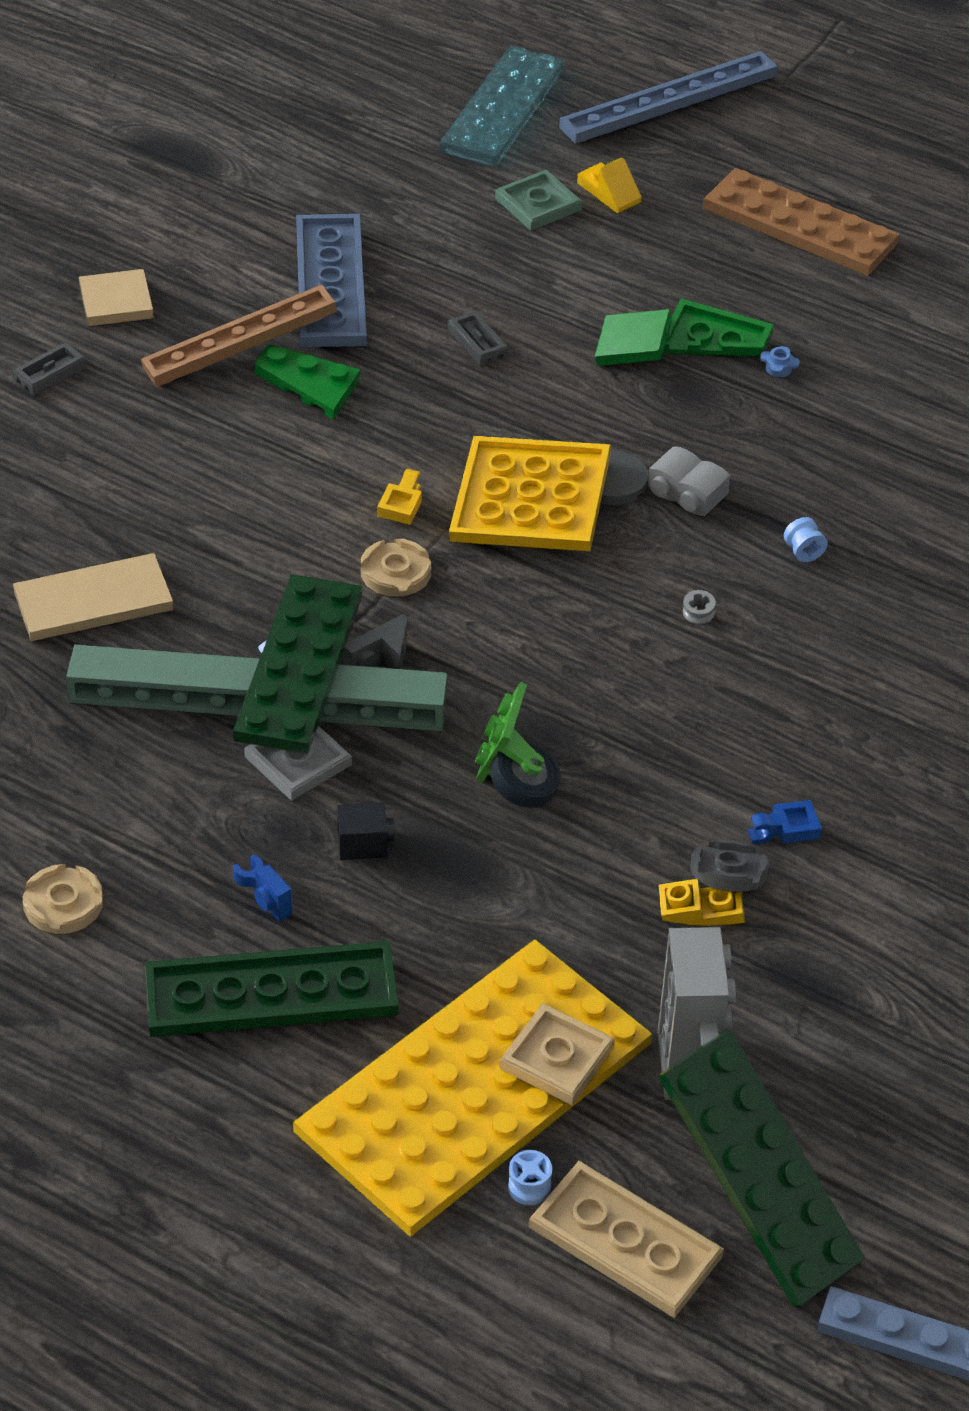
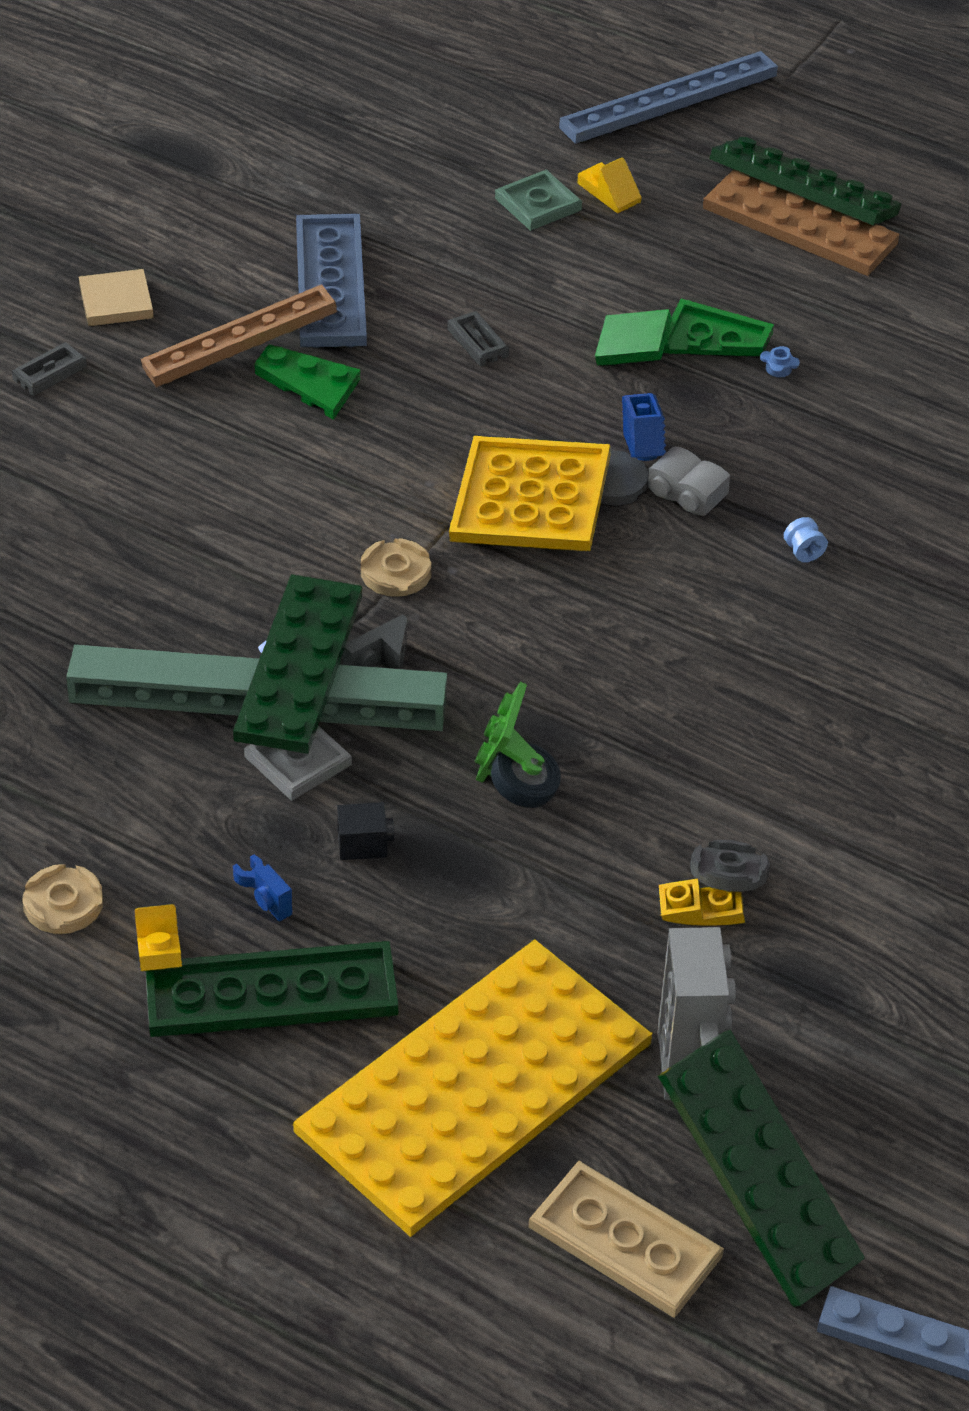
(93, 597): tan tile -> none
(158, 937): none -> yellow slope
(402, 500): yellow plate -> none
(502, 106): clear light blue plate -> none
(525, 1167): light blue wheel -> none
(557, 1054): tan tile -> none
(643, 426): none -> blue brick
(702, 598): light grey bush -> none
(790, 820): blue plate -> none
(801, 179): none -> dark green plate

